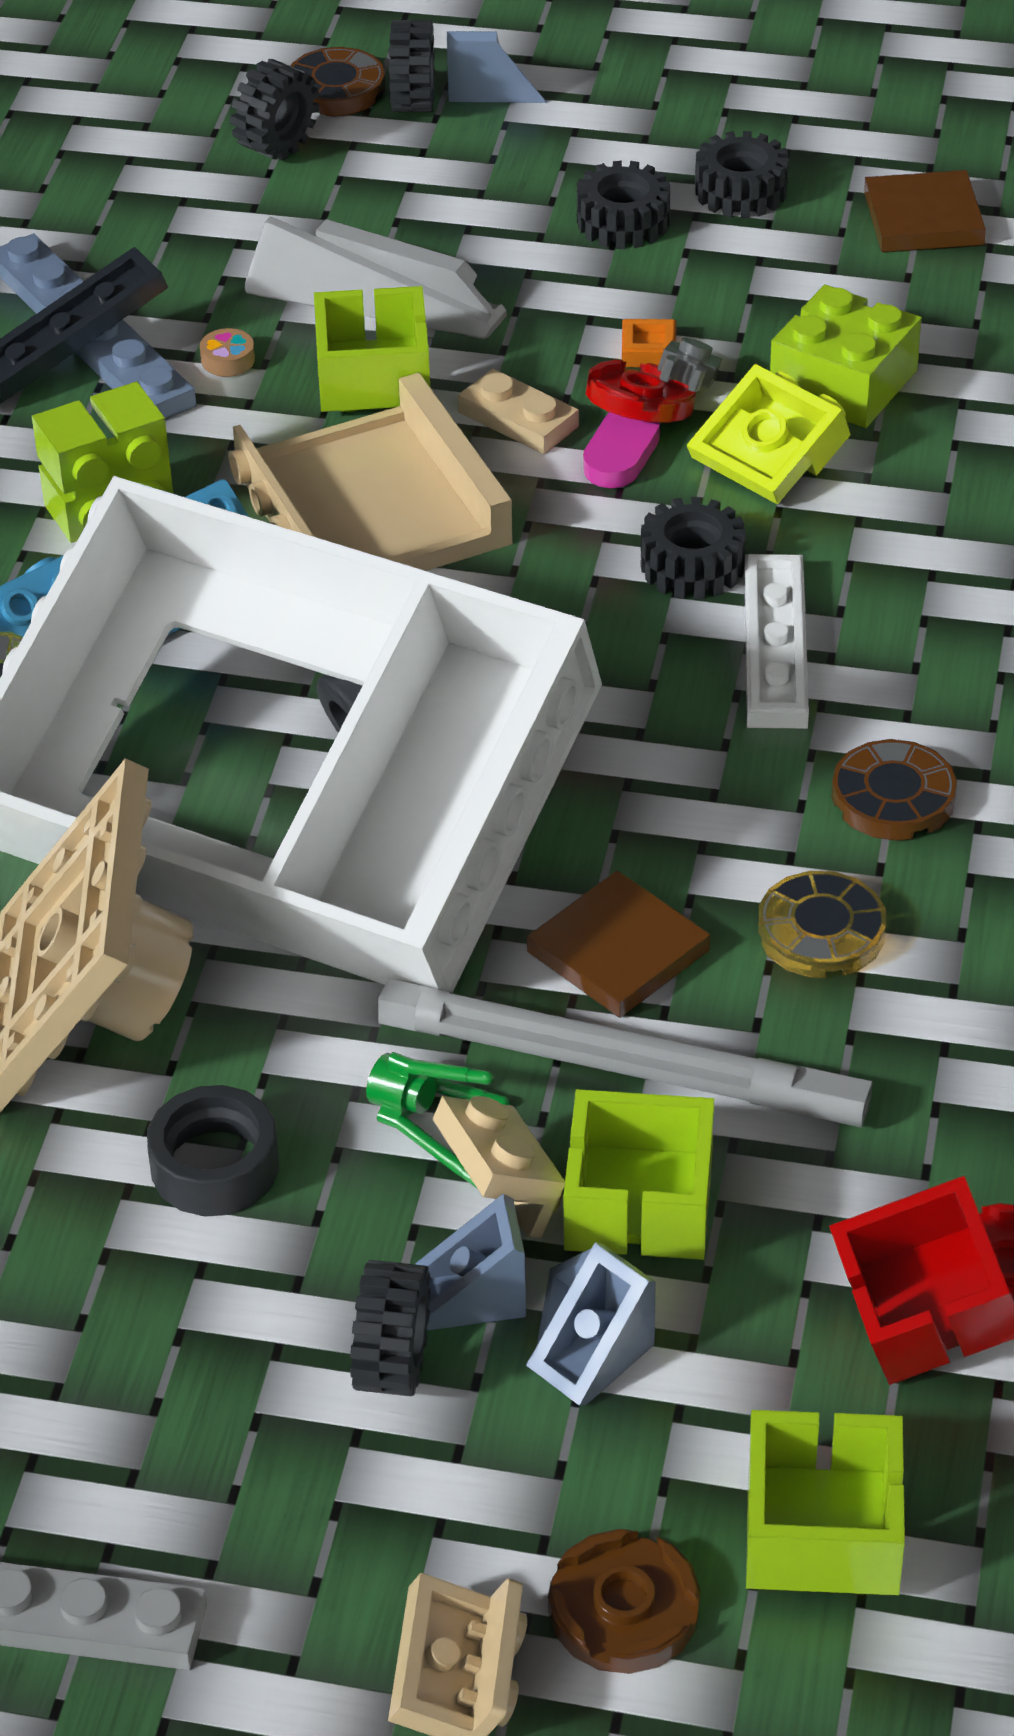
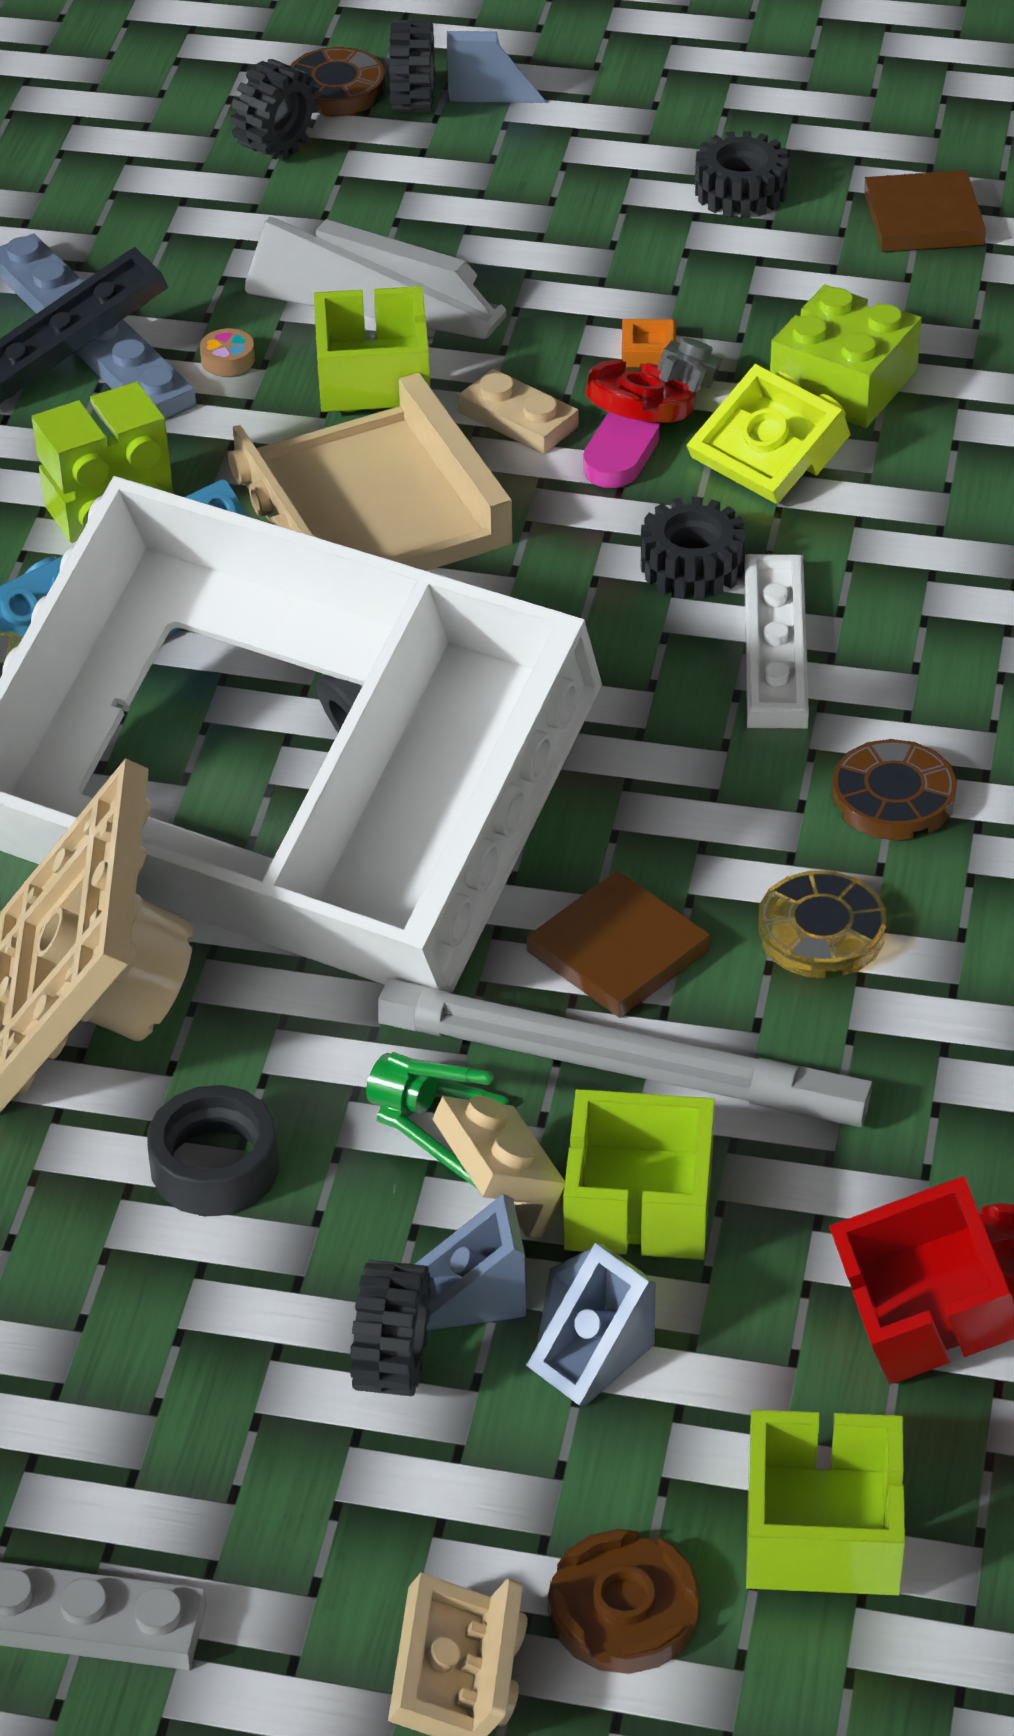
(623, 204): black tyre -> none

